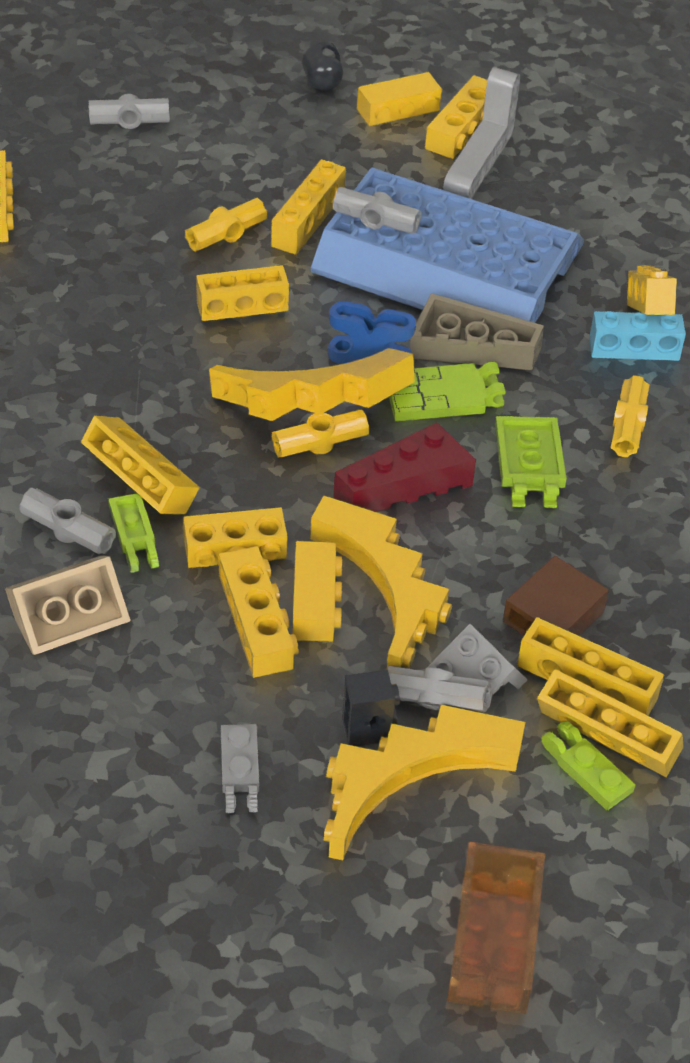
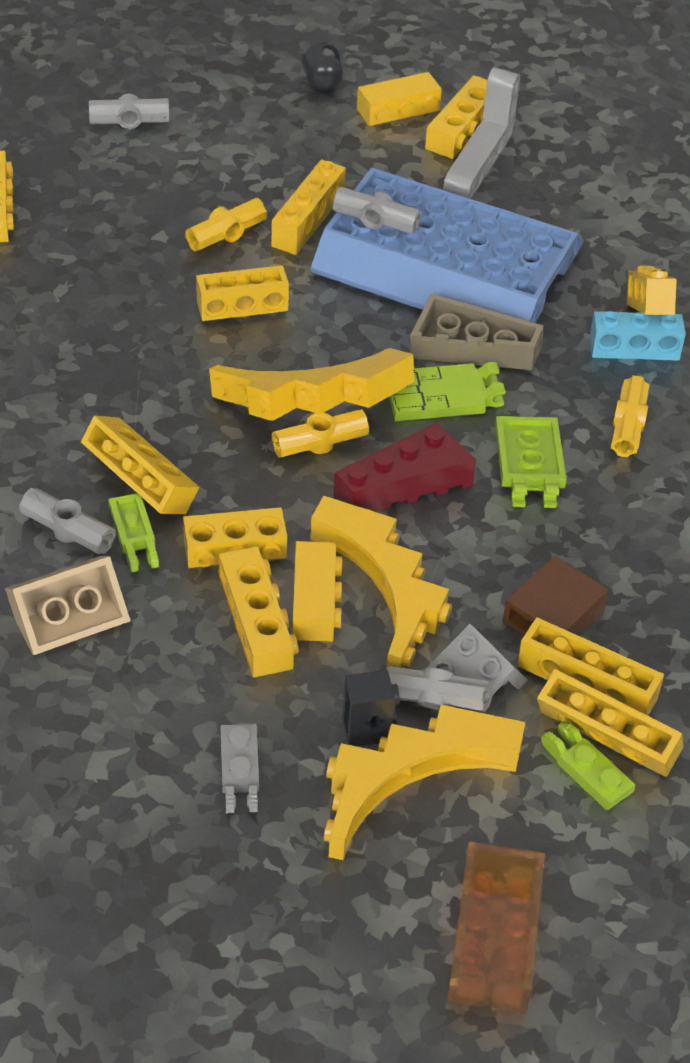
(367, 333): blue piece -> none

